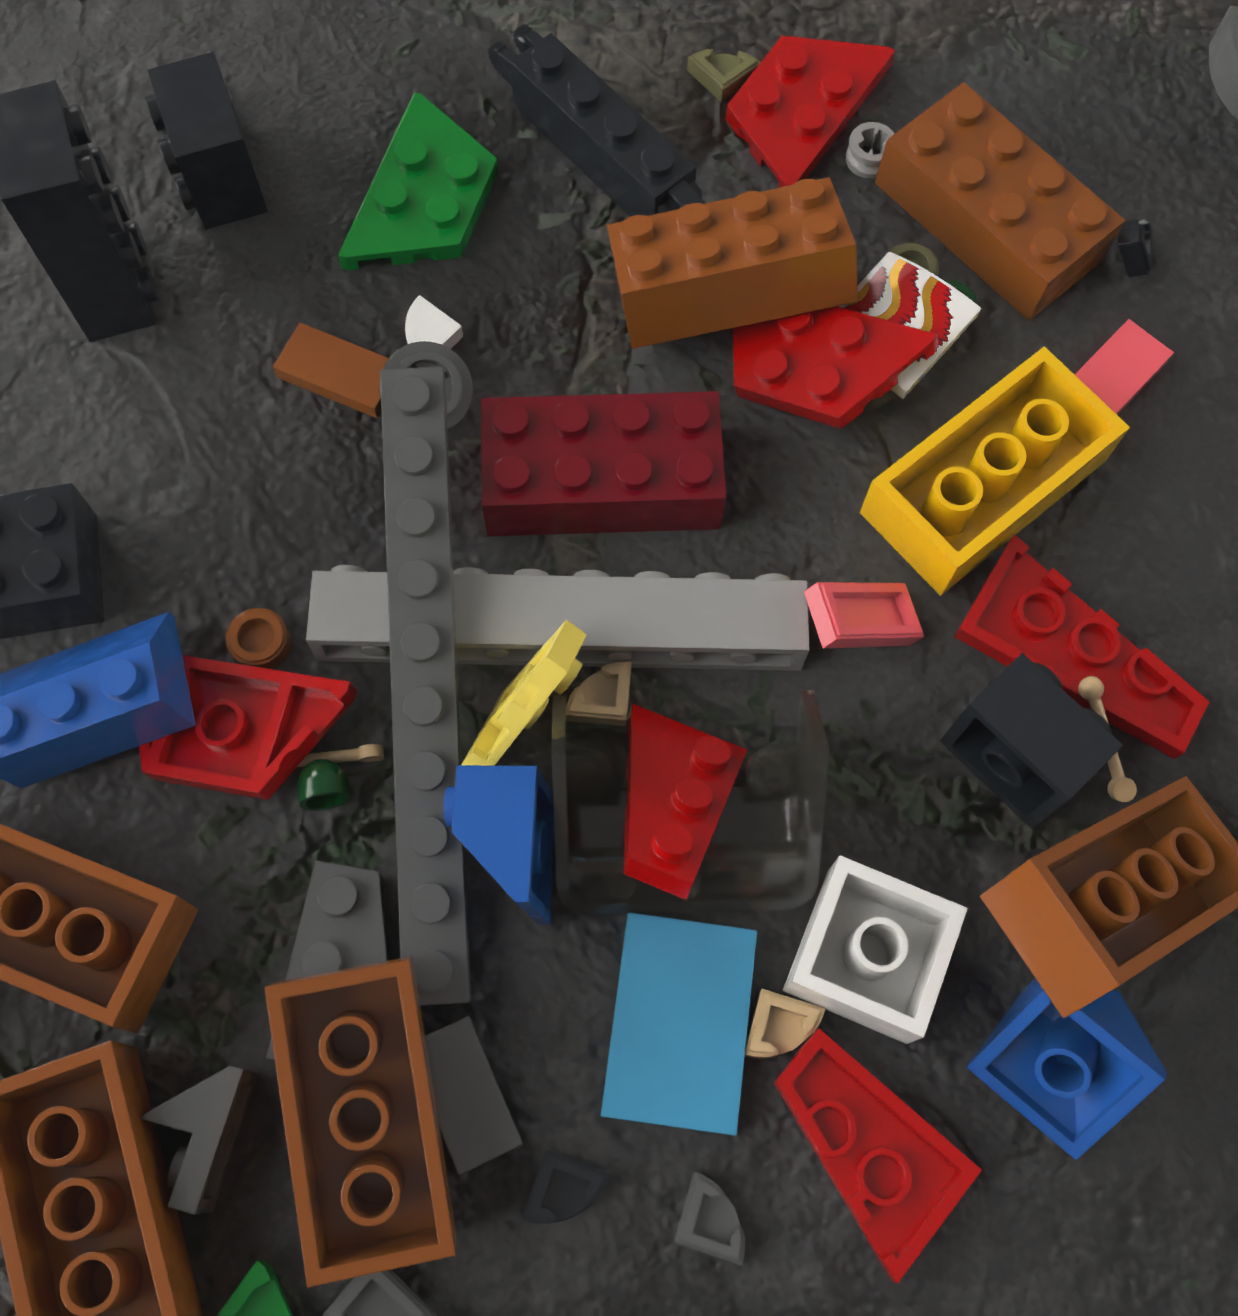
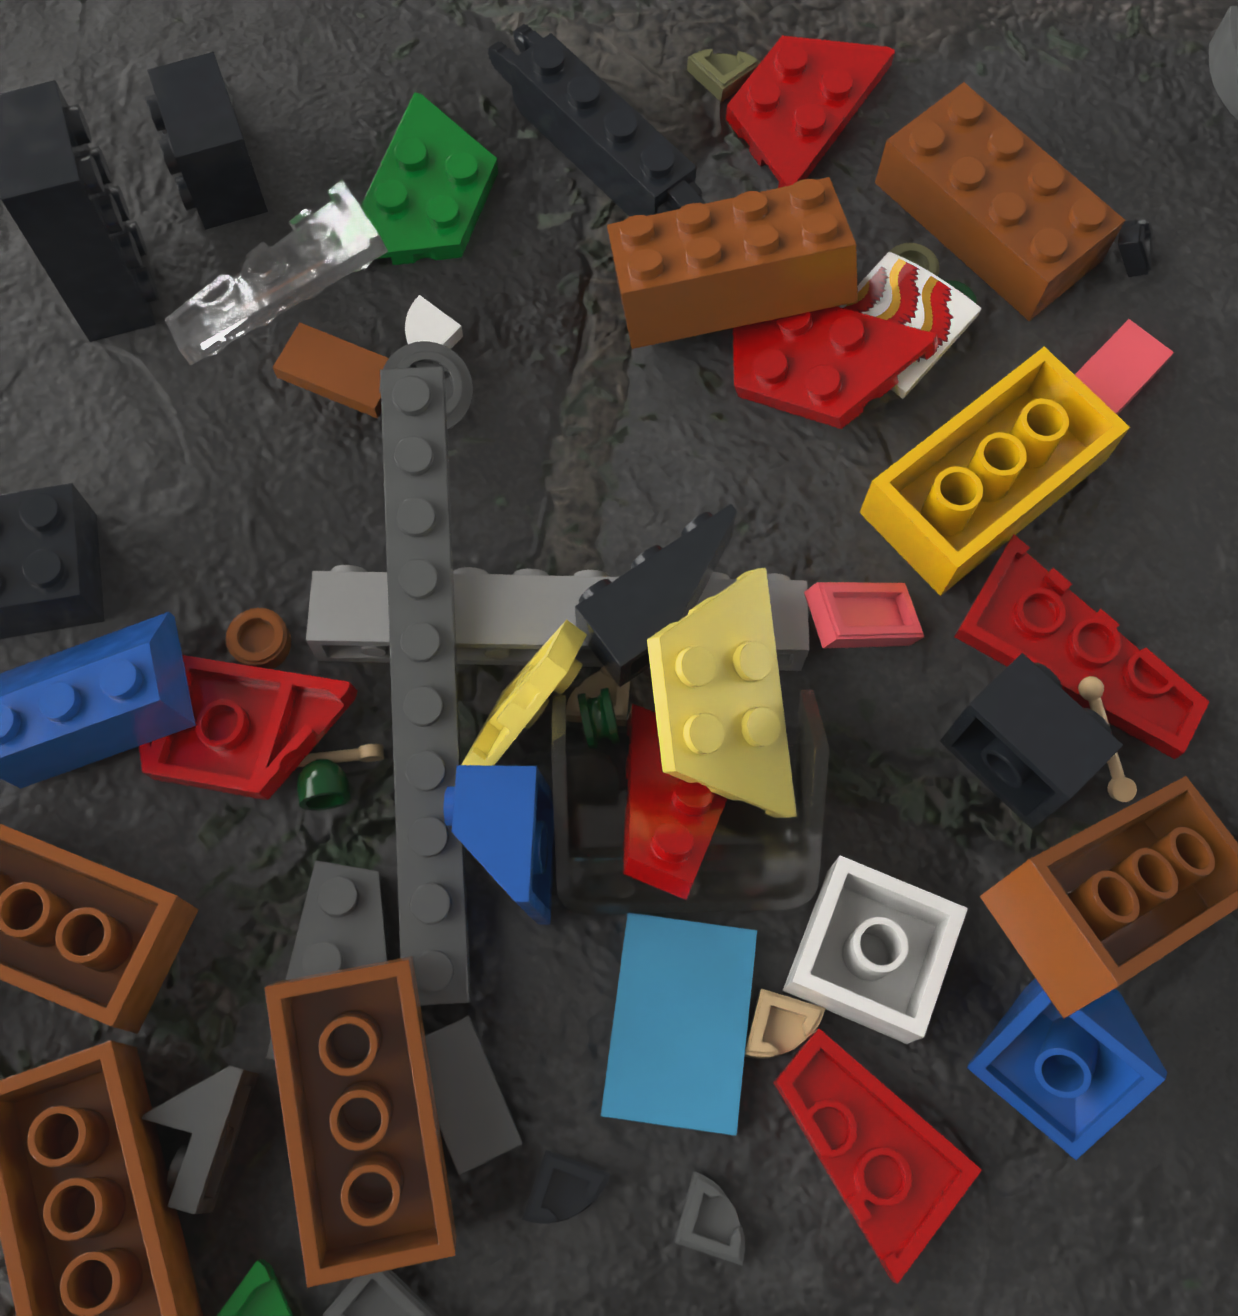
(279, 276): none -> clear wing
(598, 718): none -> dark green bush
(602, 463): dark red brick -> none
(651, 594): none -> black slope
(724, 698): none -> light yellow wing
(867, 134): light grey bush -> none

